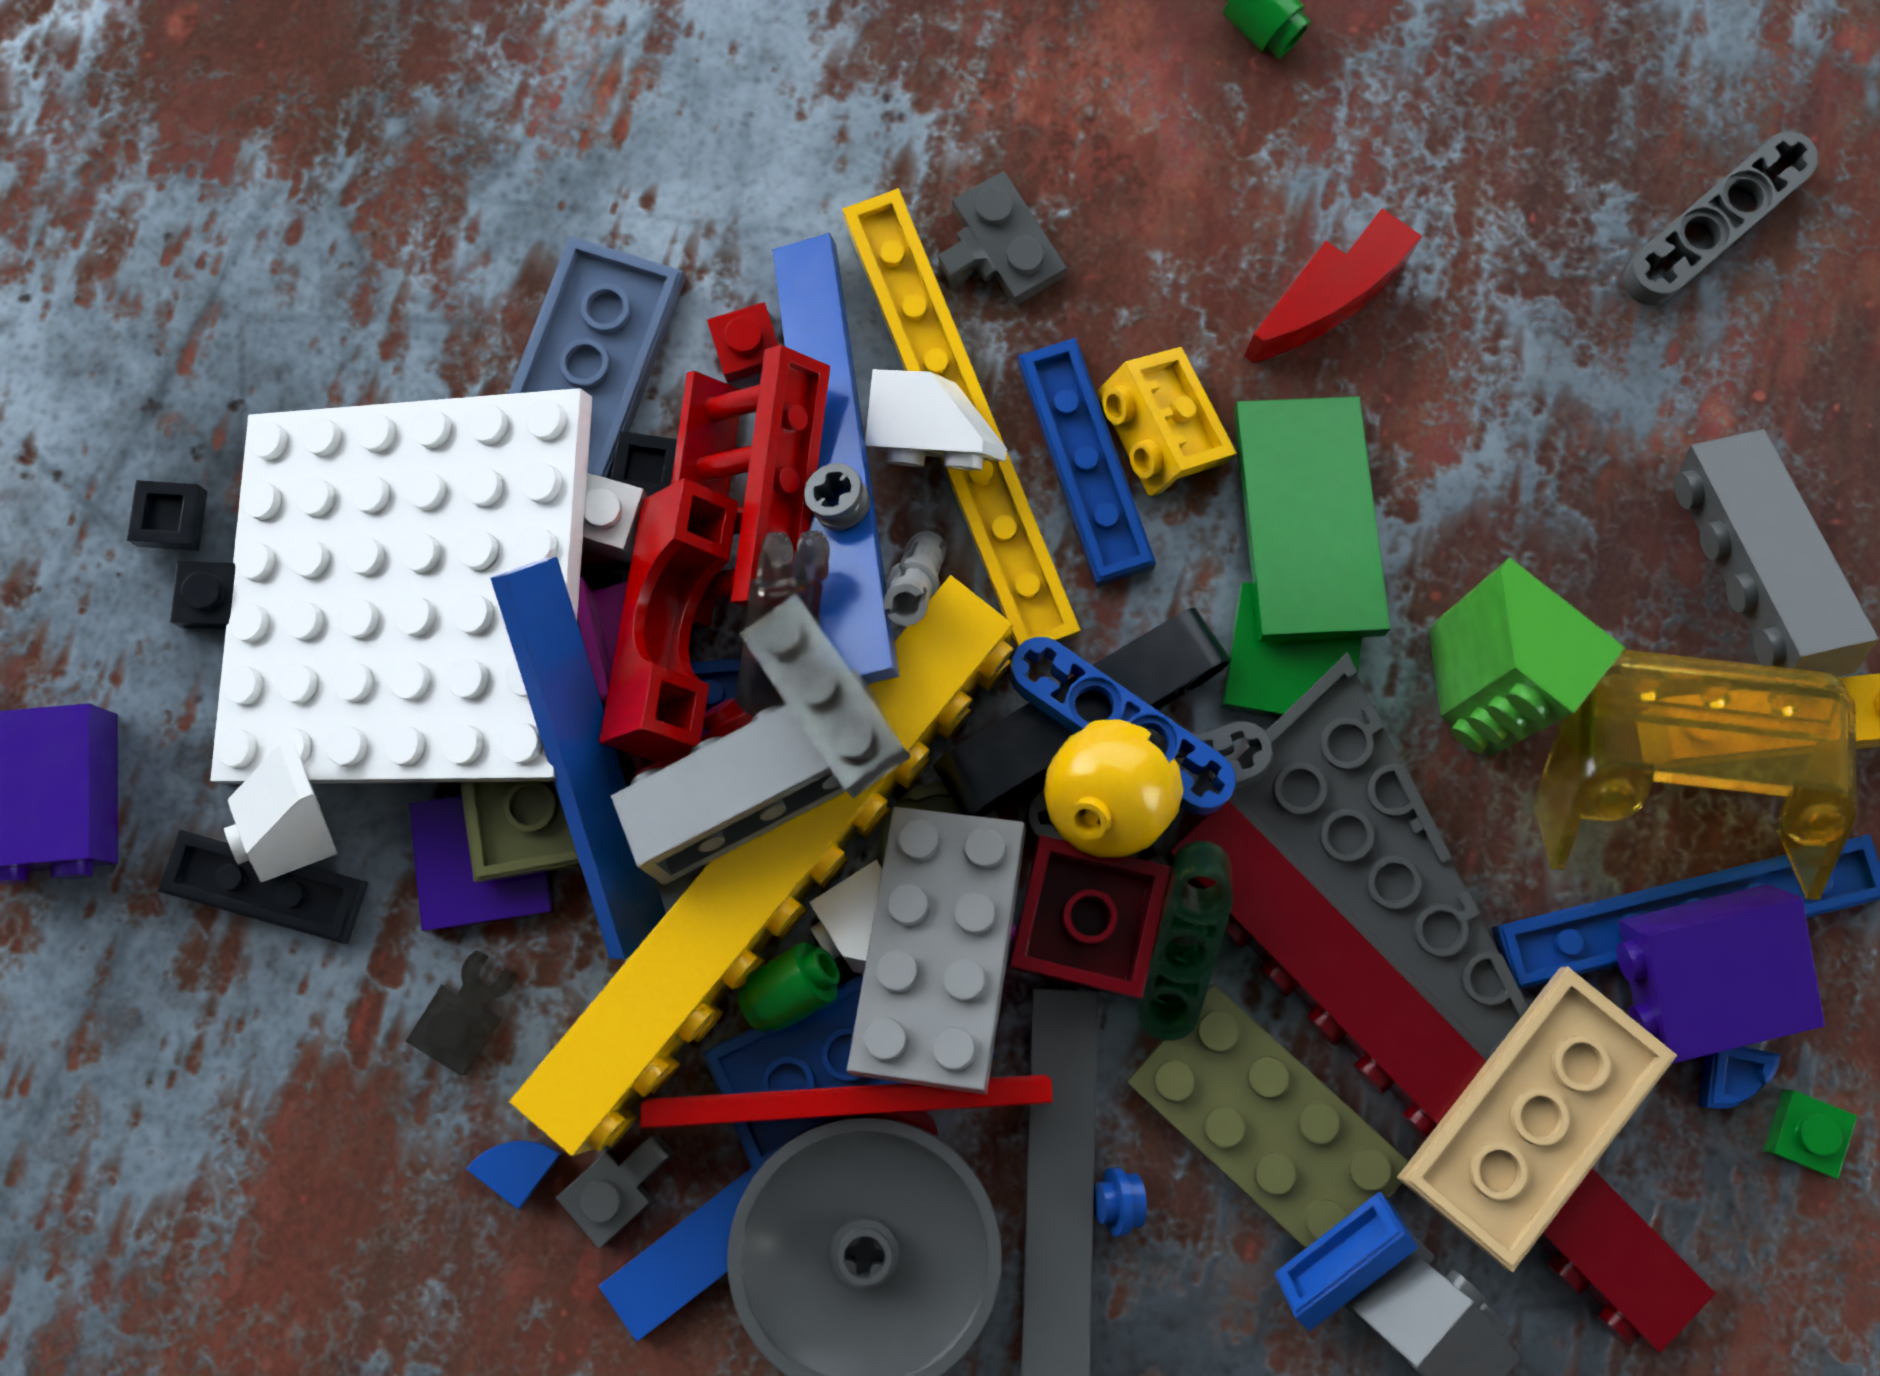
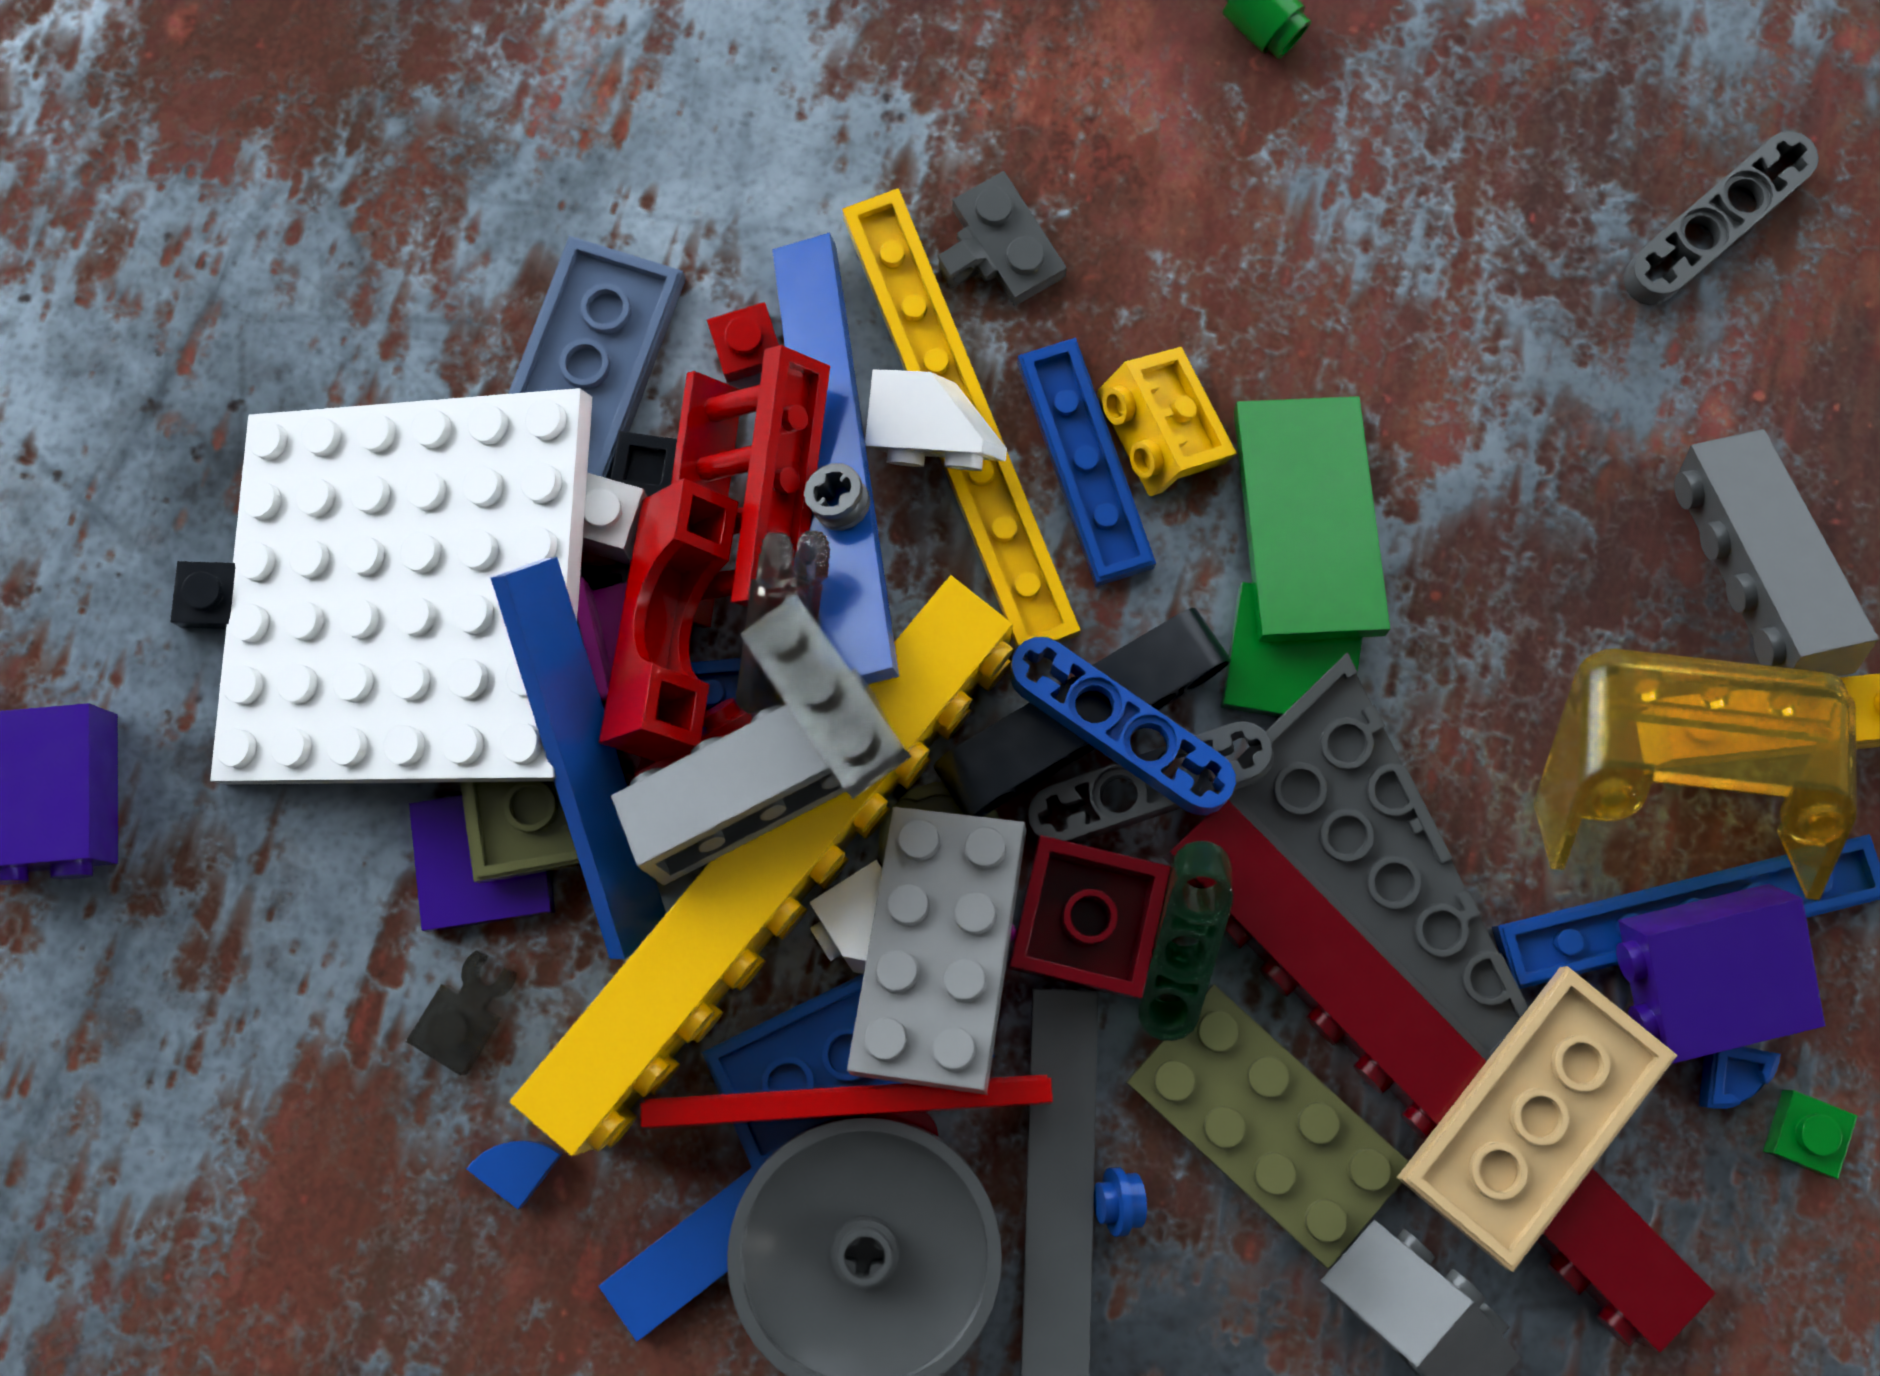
(167, 515): black plate -> none
(278, 817): white slope -> none
(300, 900): black tile -> none
(612, 1190): dark grey plate -> none
(789, 988): green brick -> none
(914, 578): light grey pin -> none
(1112, 789): yellow cylinder -> none
(1334, 287): red slope -> none
(1345, 1261): blue tile -> none
(1514, 660): bright green slope -> none

